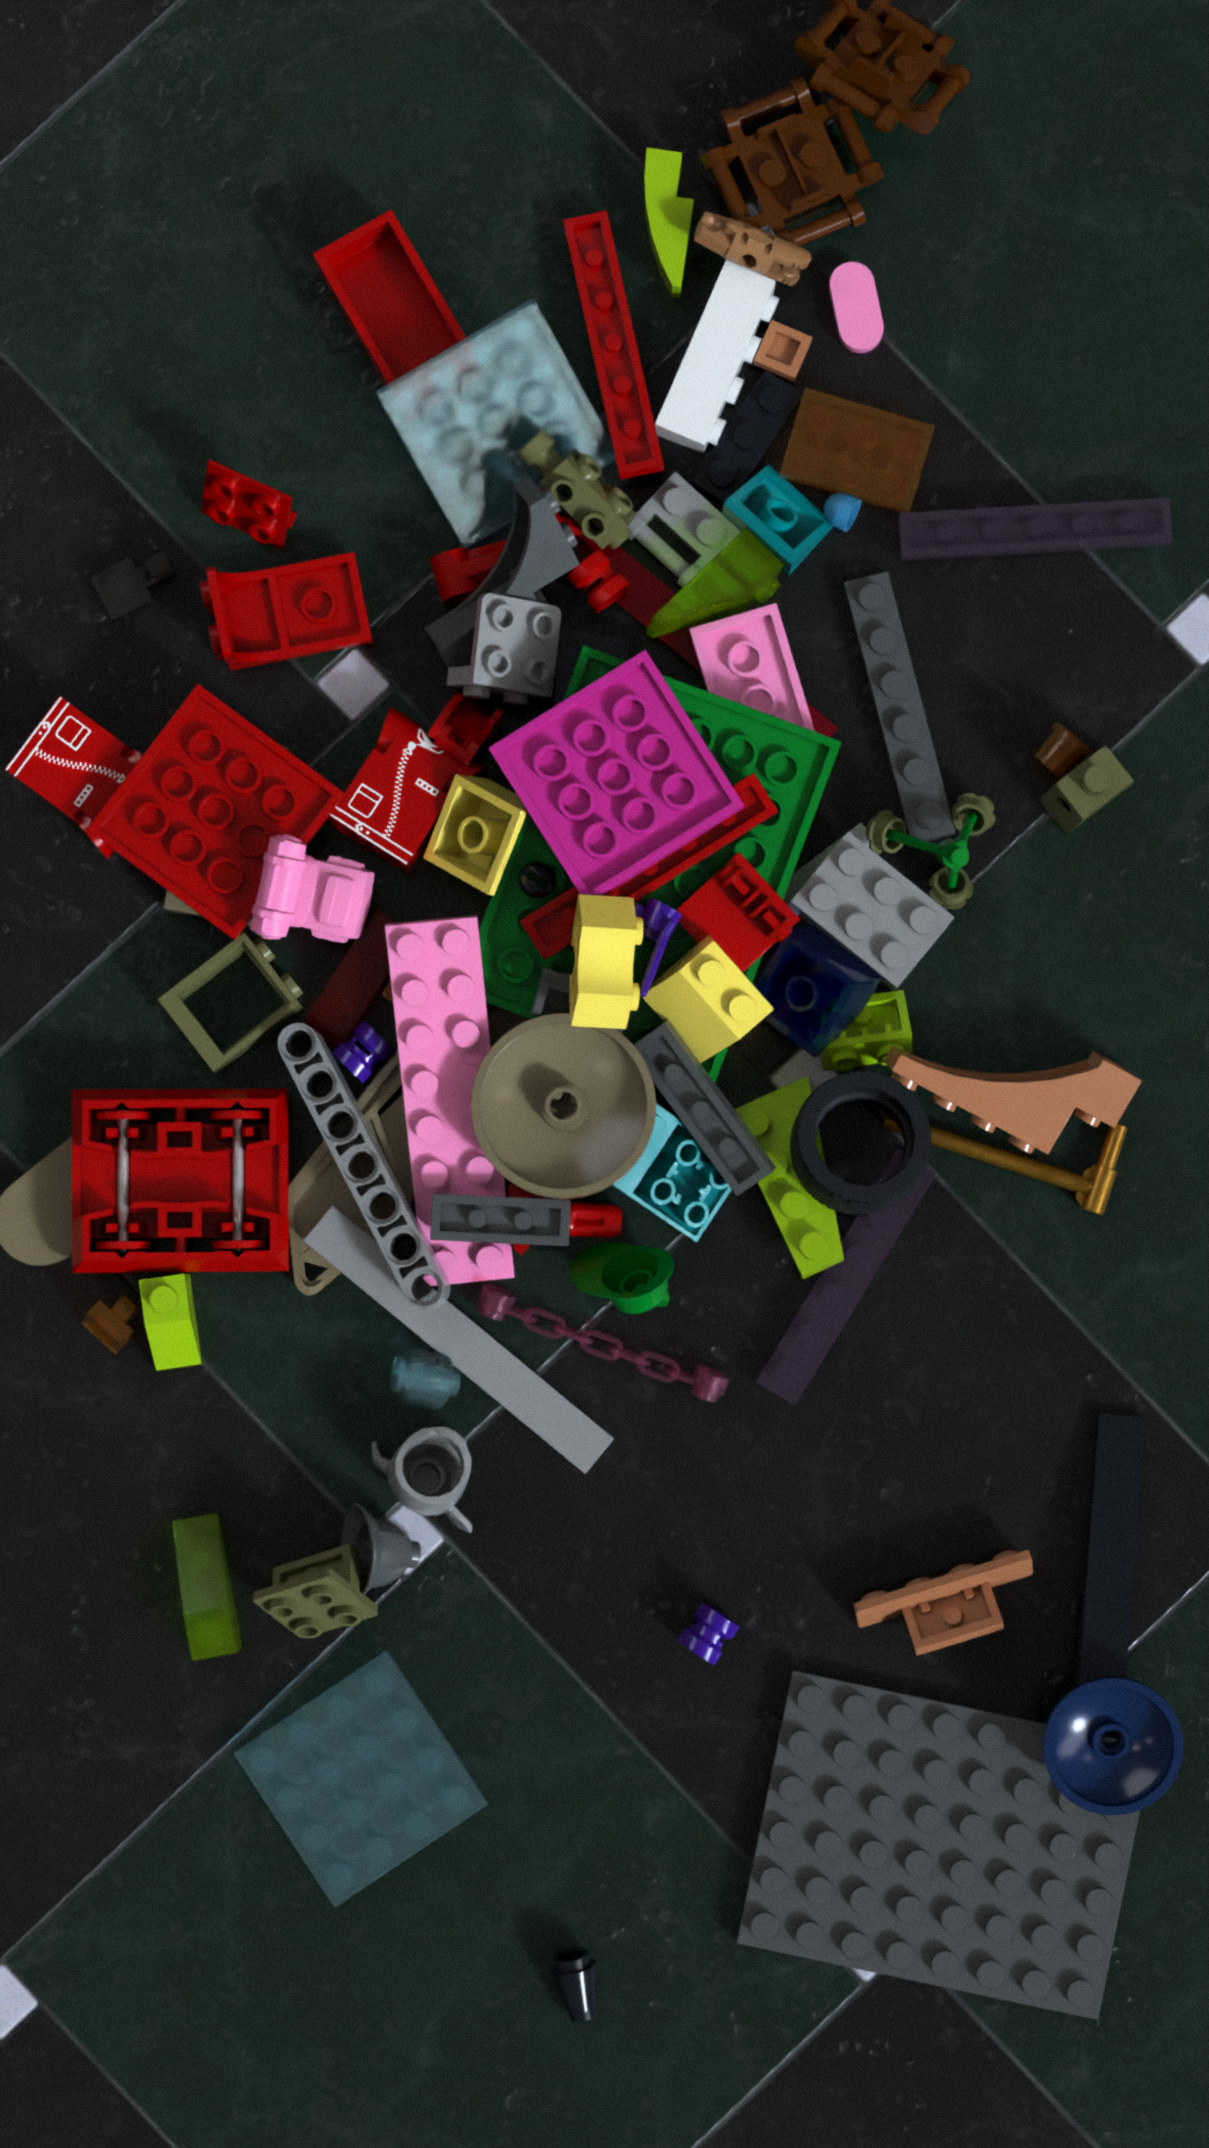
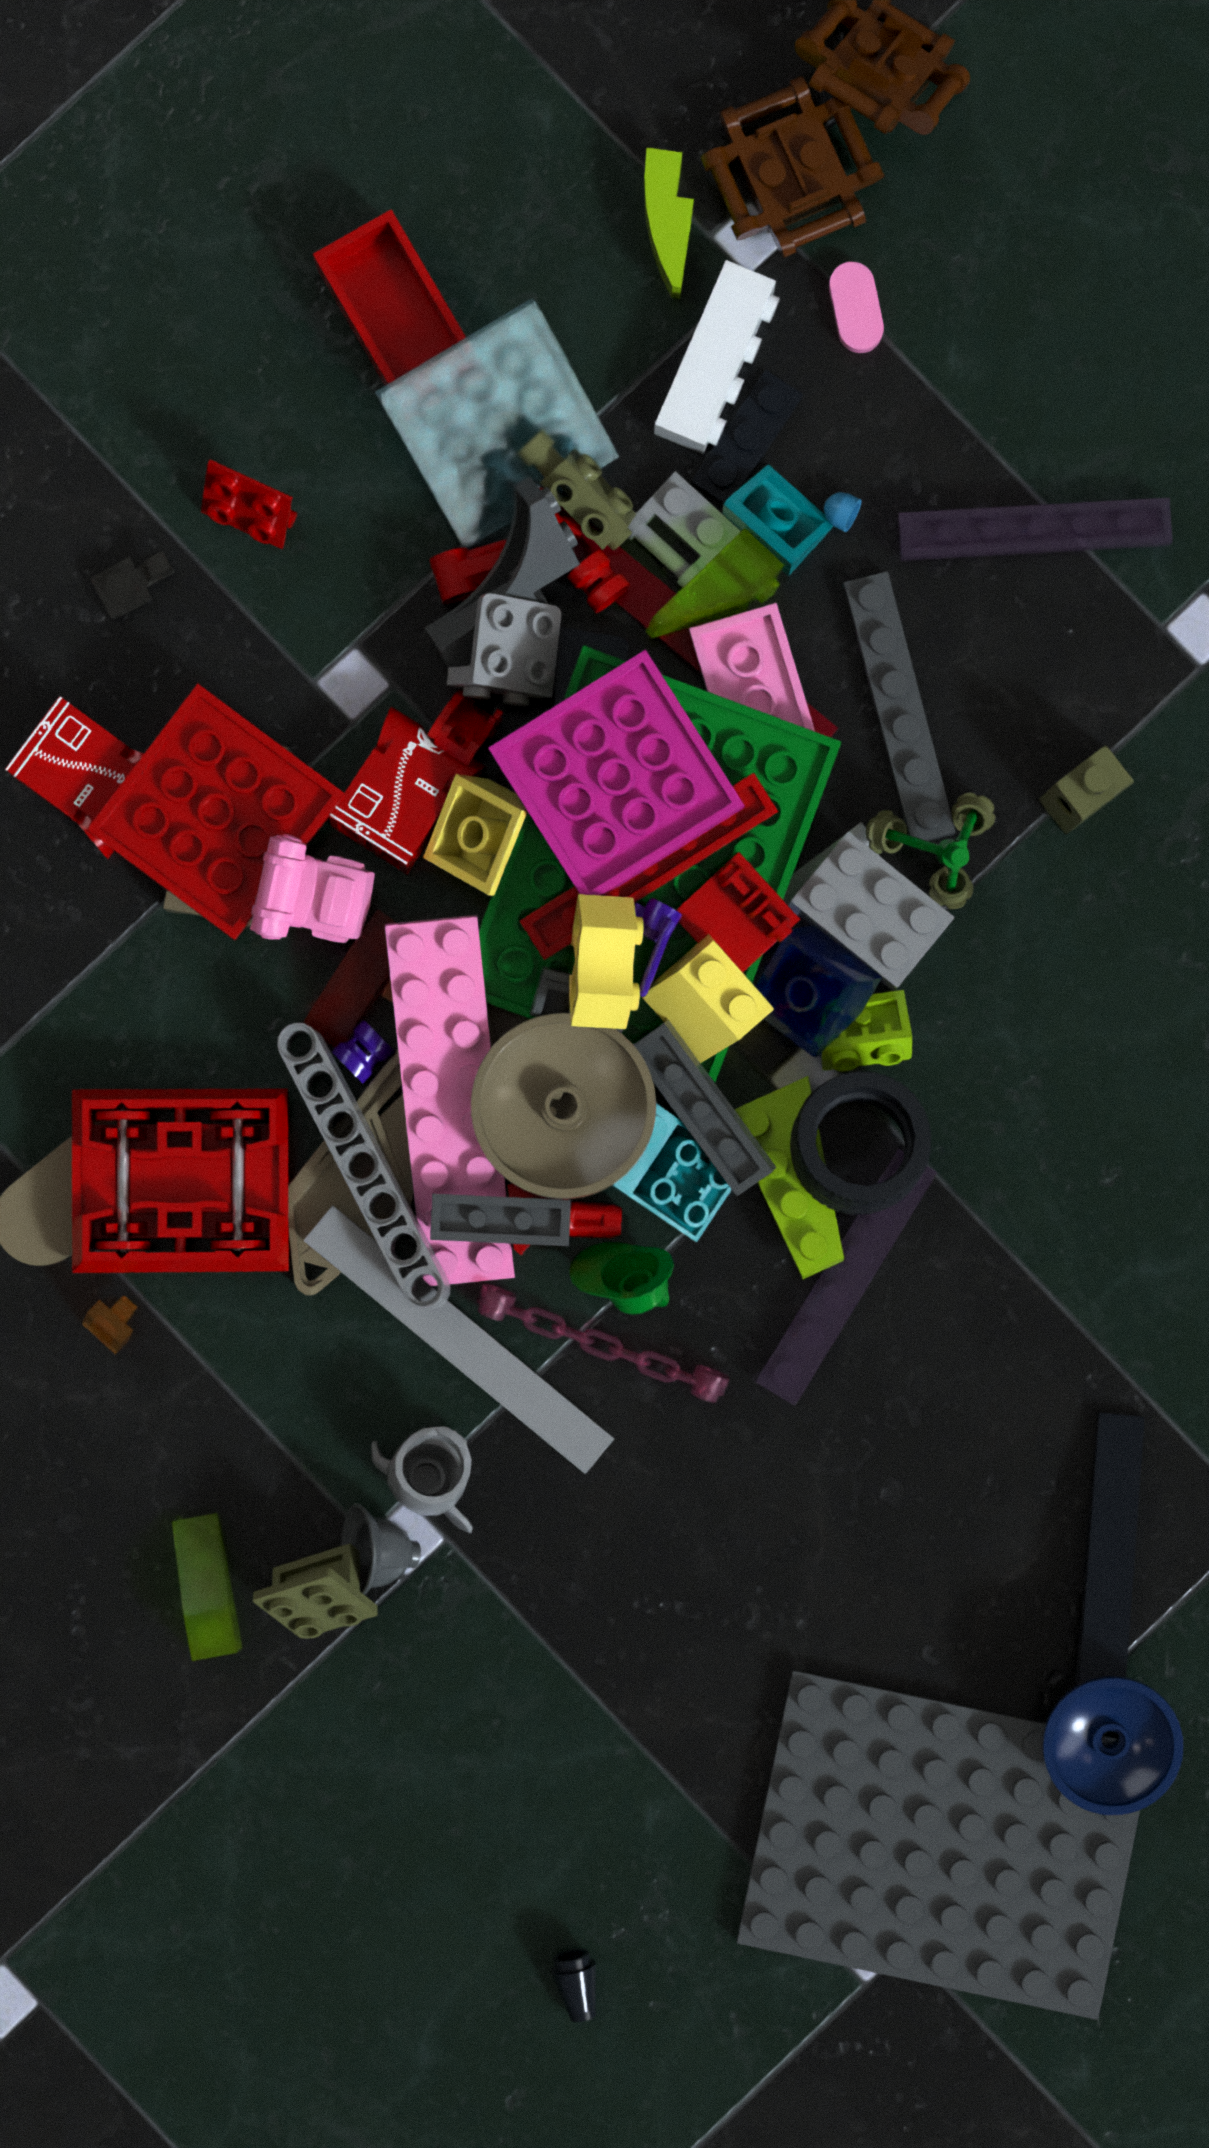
(170, 1321): lime slope -> none
(192, 1028): olive window -> none
(286, 611): red bracket -> none
(360, 1778): clear light blue plate -> none
(424, 1378): clear light blue head -> none
(543, 871): black hinge -> none
(613, 345): red plate -> none
(707, 1635): dark purple wheel -> none
(752, 248): medium nougat hinge -> none
(782, 350): nougat plate -> none
(856, 450): clear orange plate -> none
(949, 1606): nougat bracket -> none
(1024, 1104): nougat arch -> none
(1061, 750): clear orange piece -> none
(1091, 1187): pearl gold bar -> none

